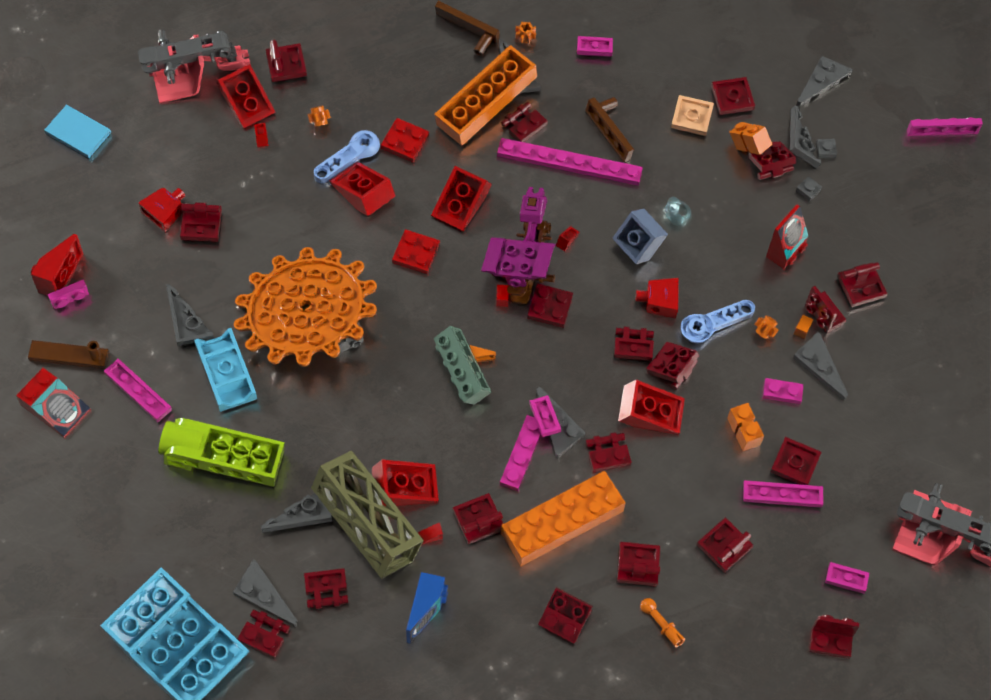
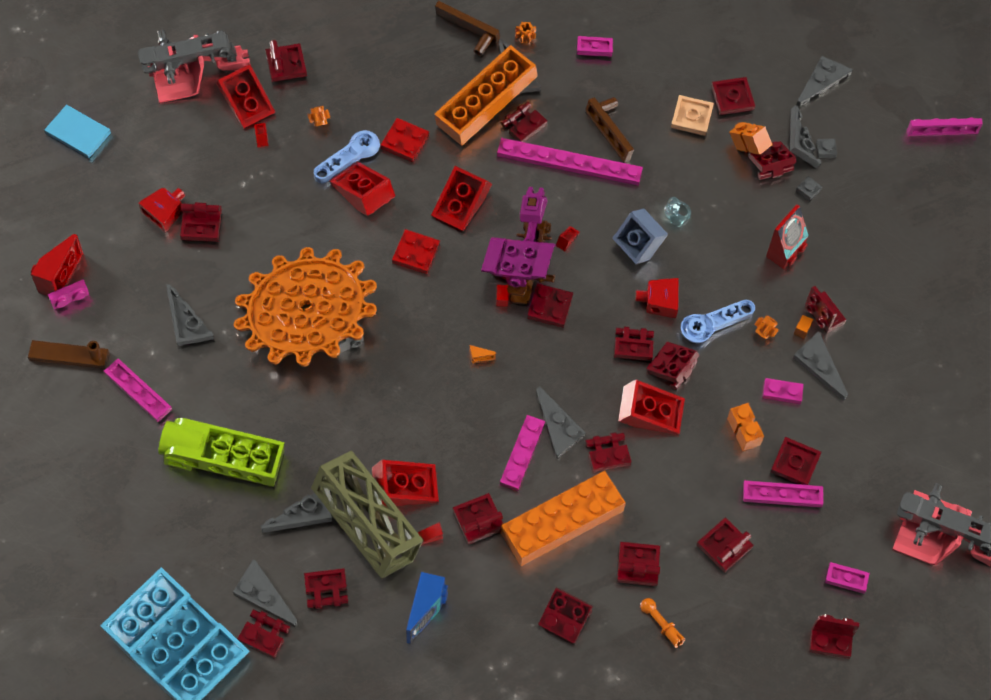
(52, 402): slope -> none
(226, 371): medium azure piece -> none
(462, 365): sand green brick -> none
(545, 416): dark pink plate -> none
(862, 284): dark red plate -> none

